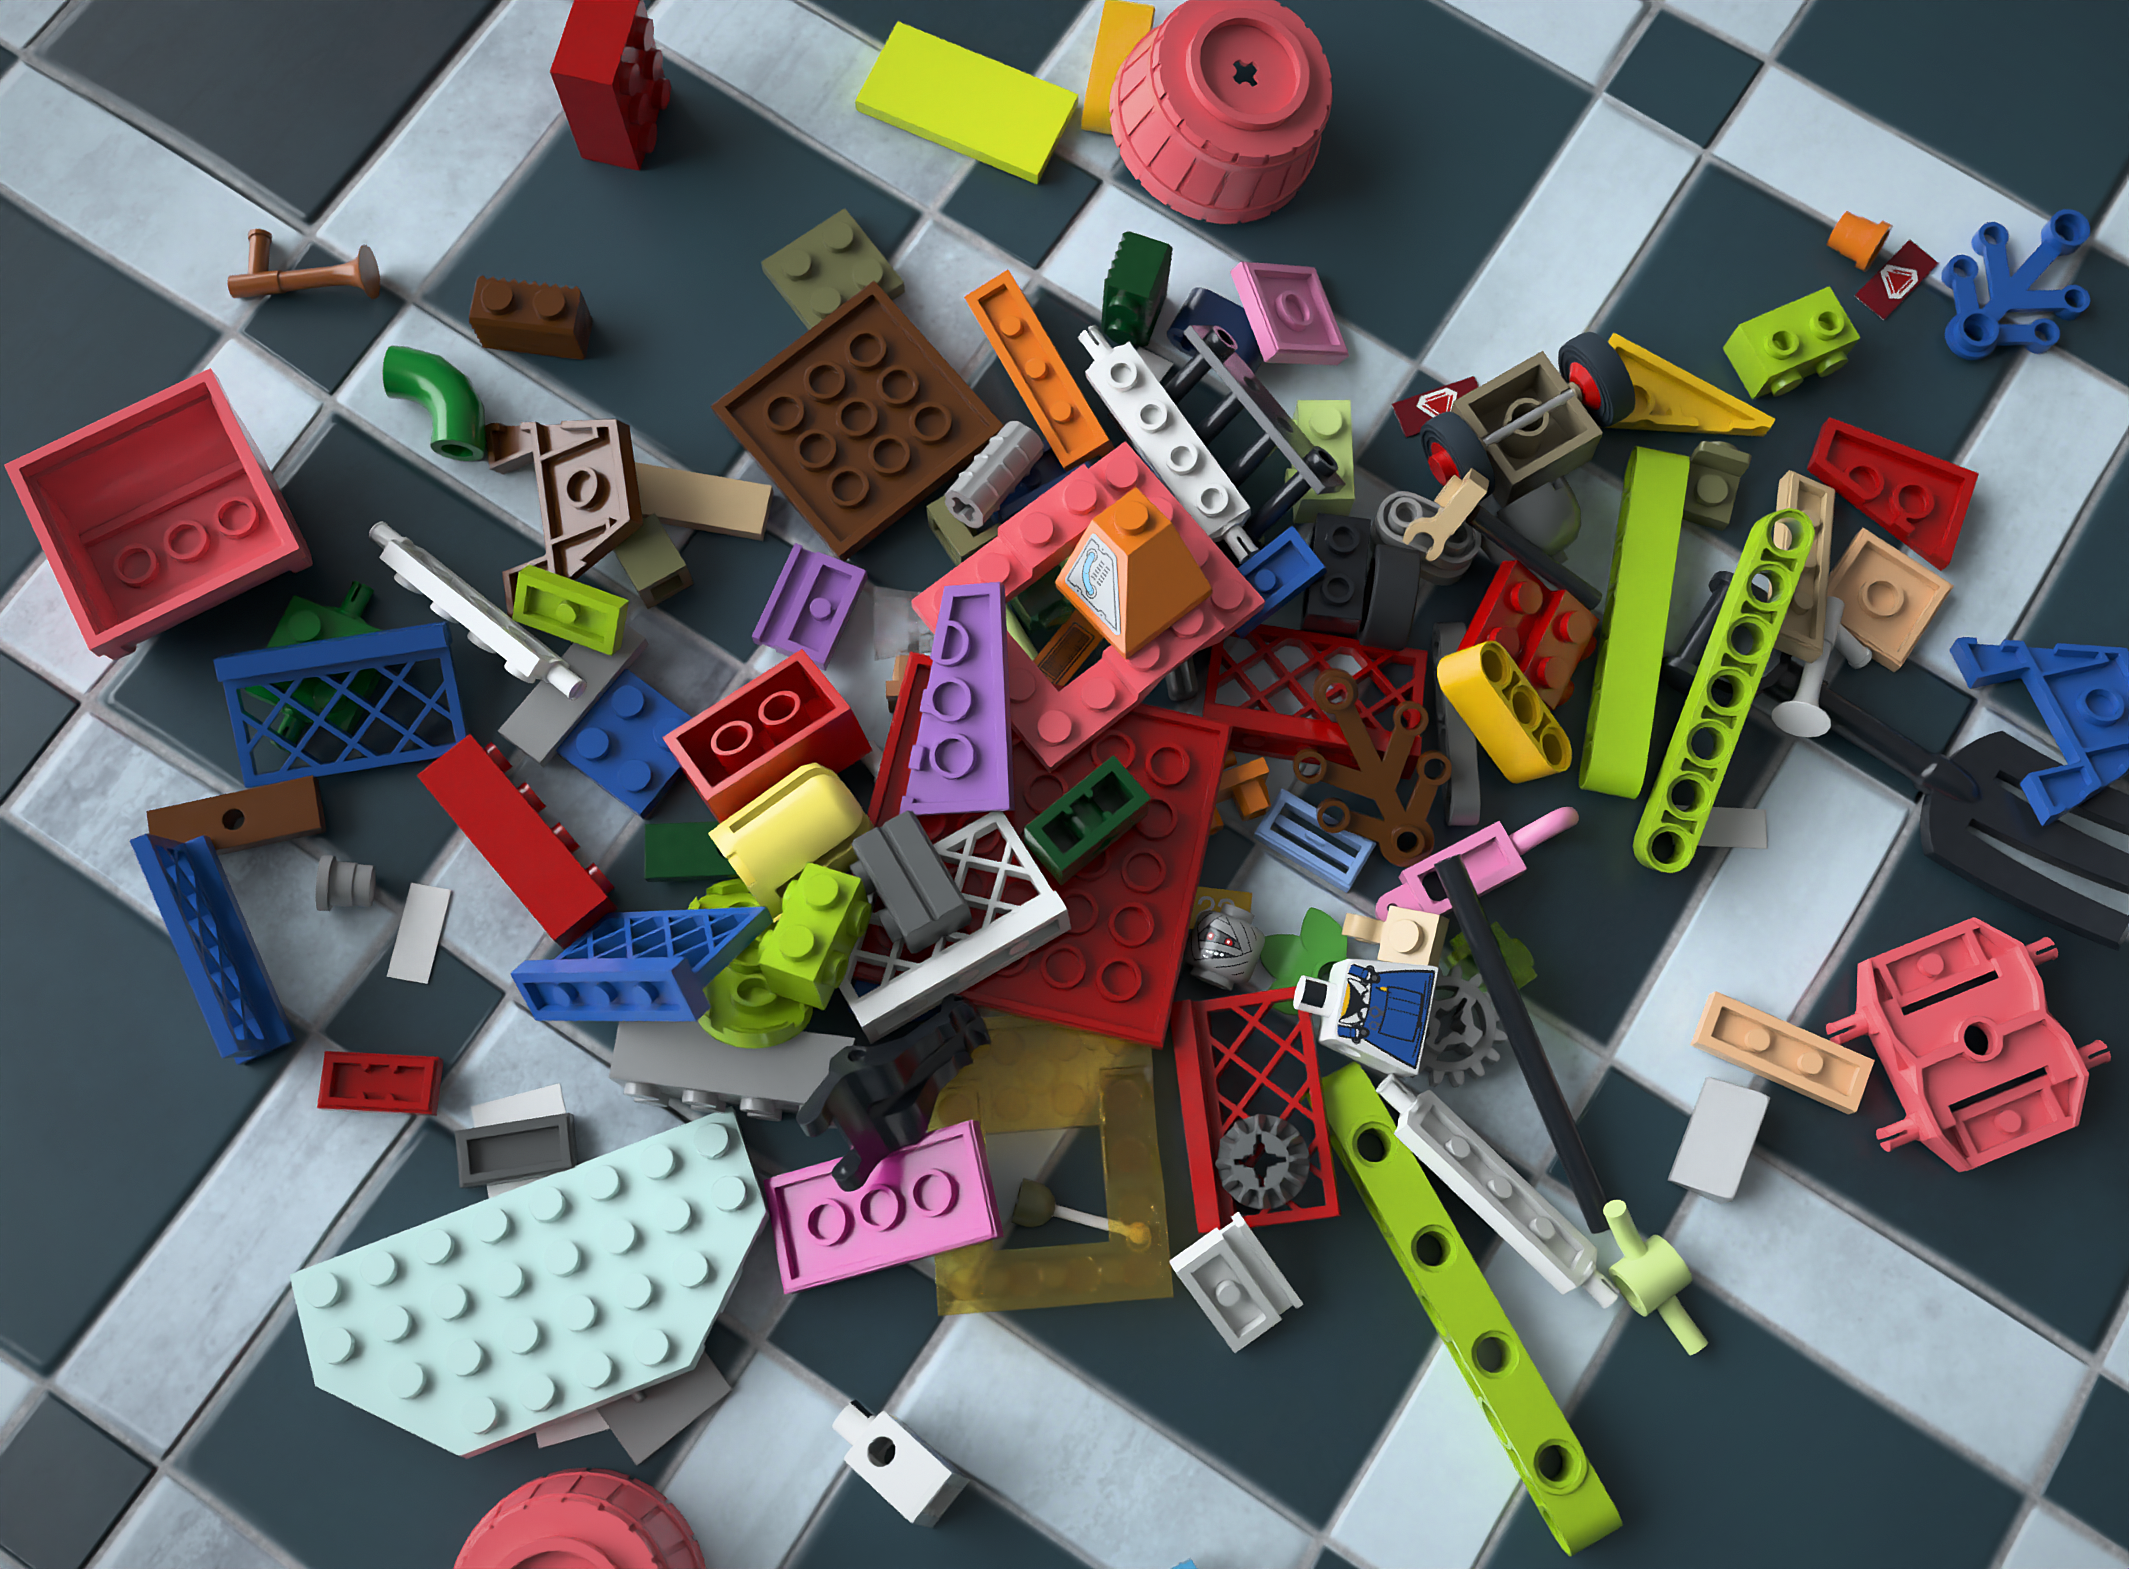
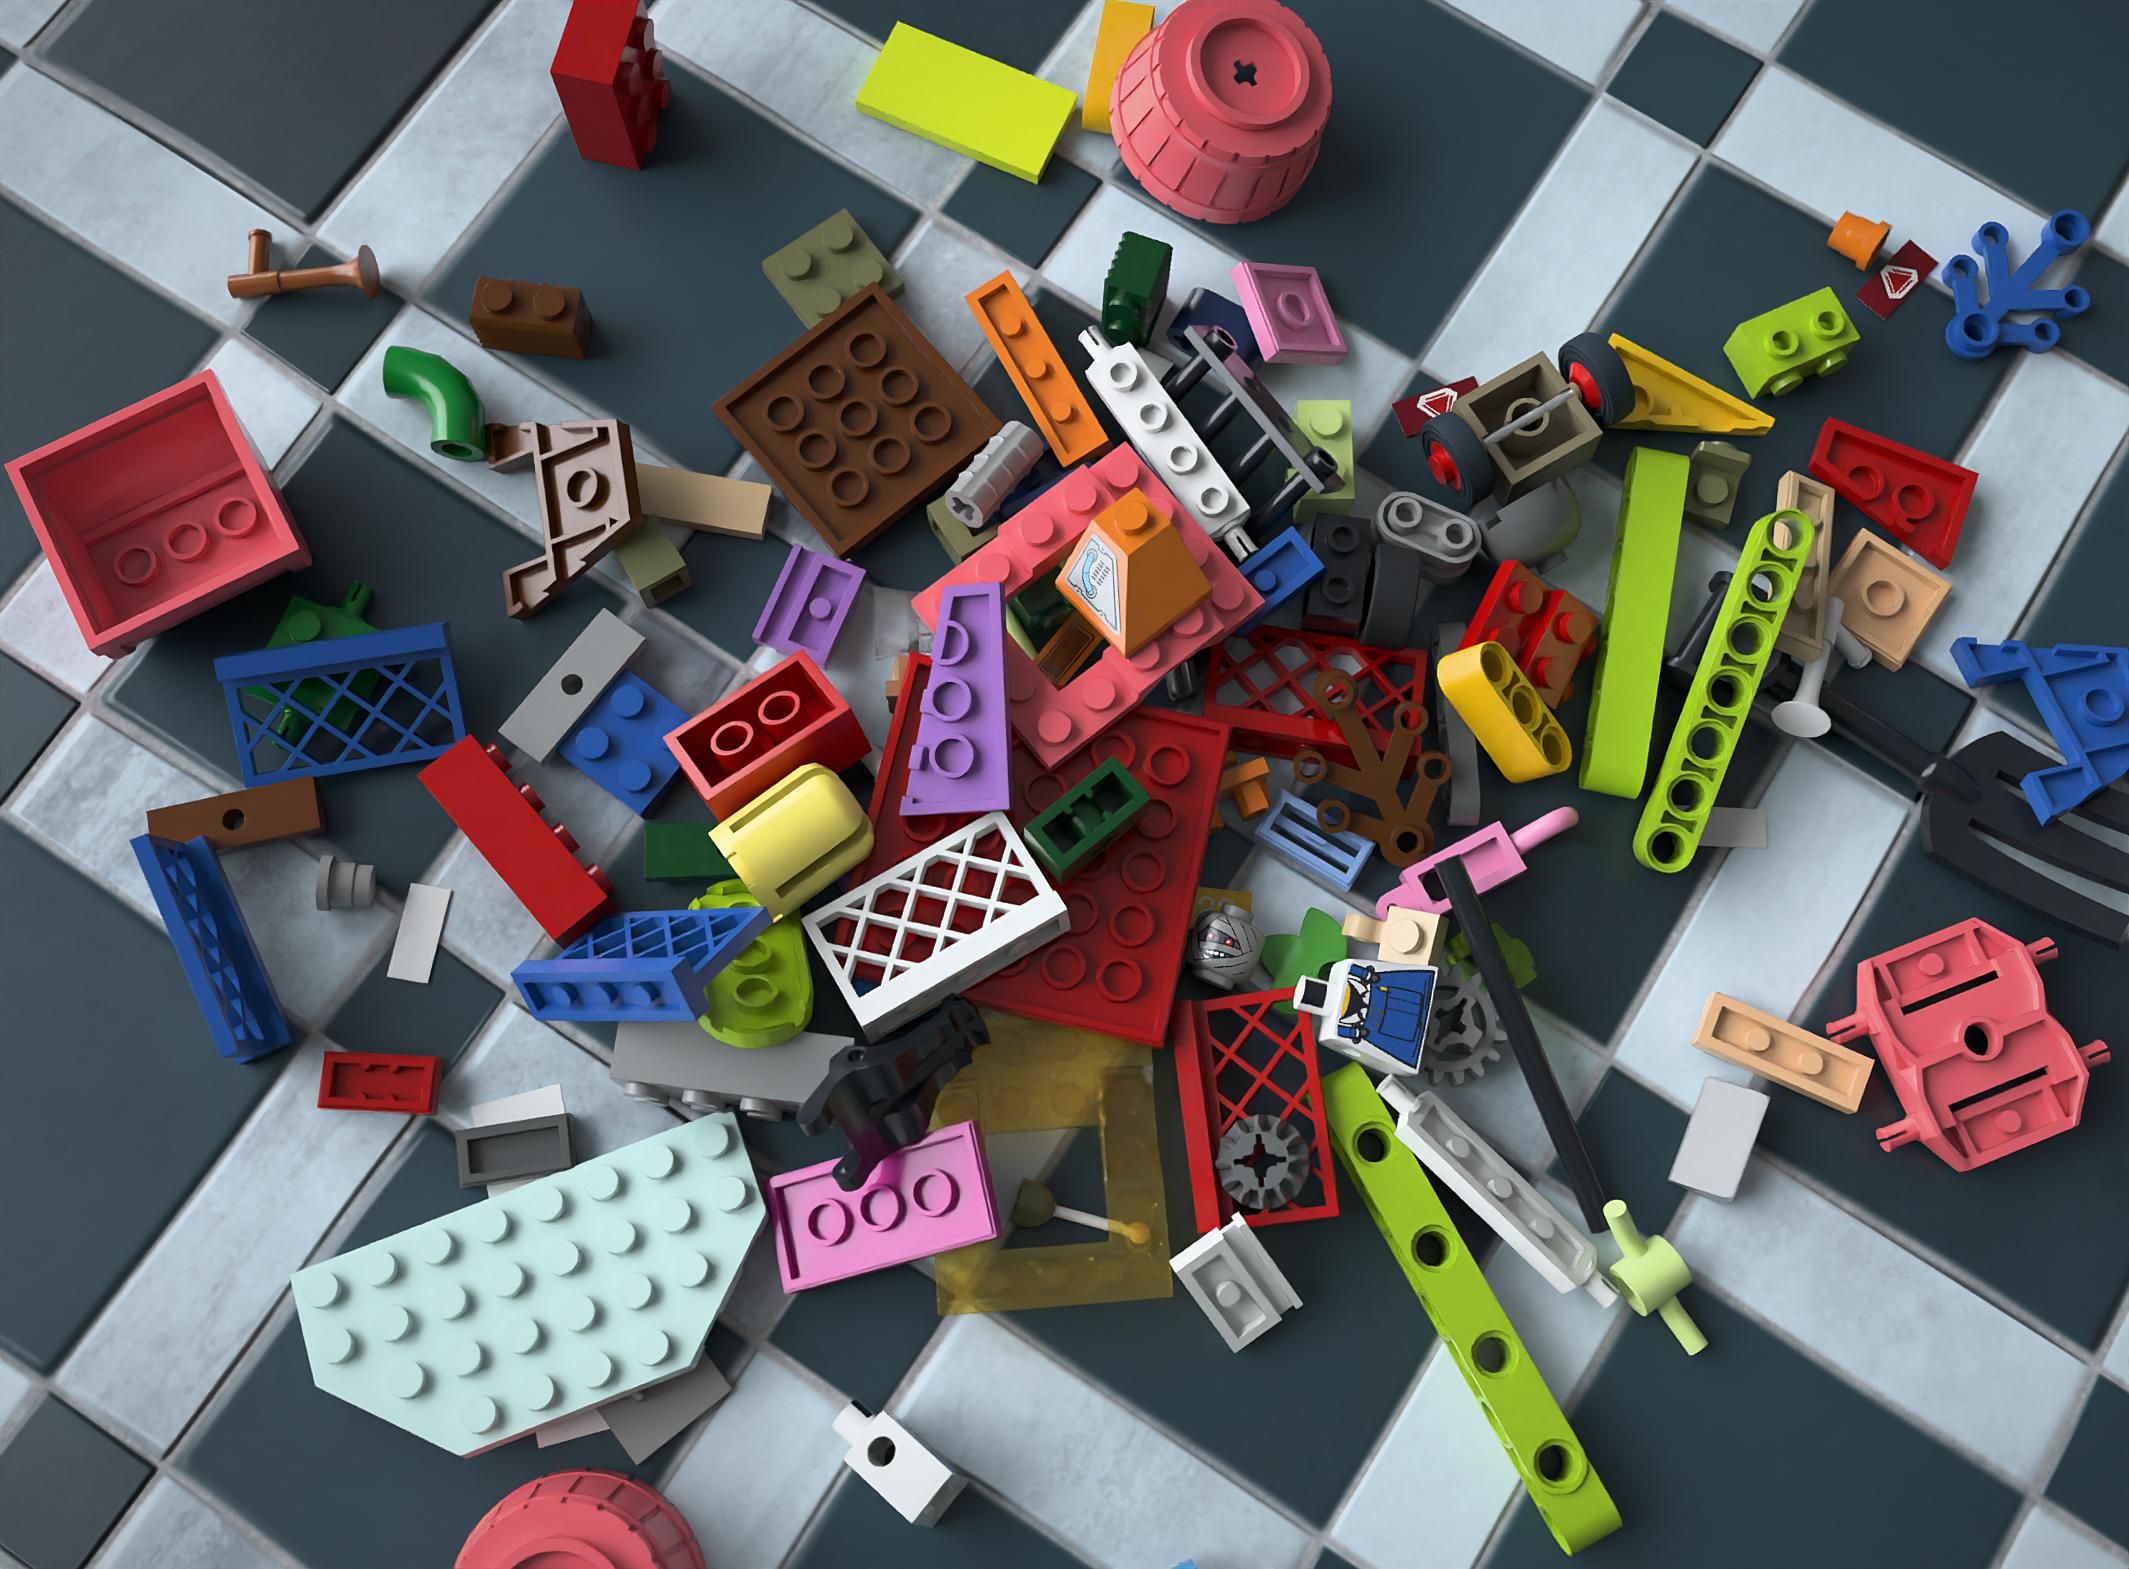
(462, 604): white plate -> none
(570, 610): lime plate -> none
(814, 935): lime brick -> none
(911, 883): dark grey brick -> none
(1456, 503): tan plate -> none
(1533, 557): black bar -> none

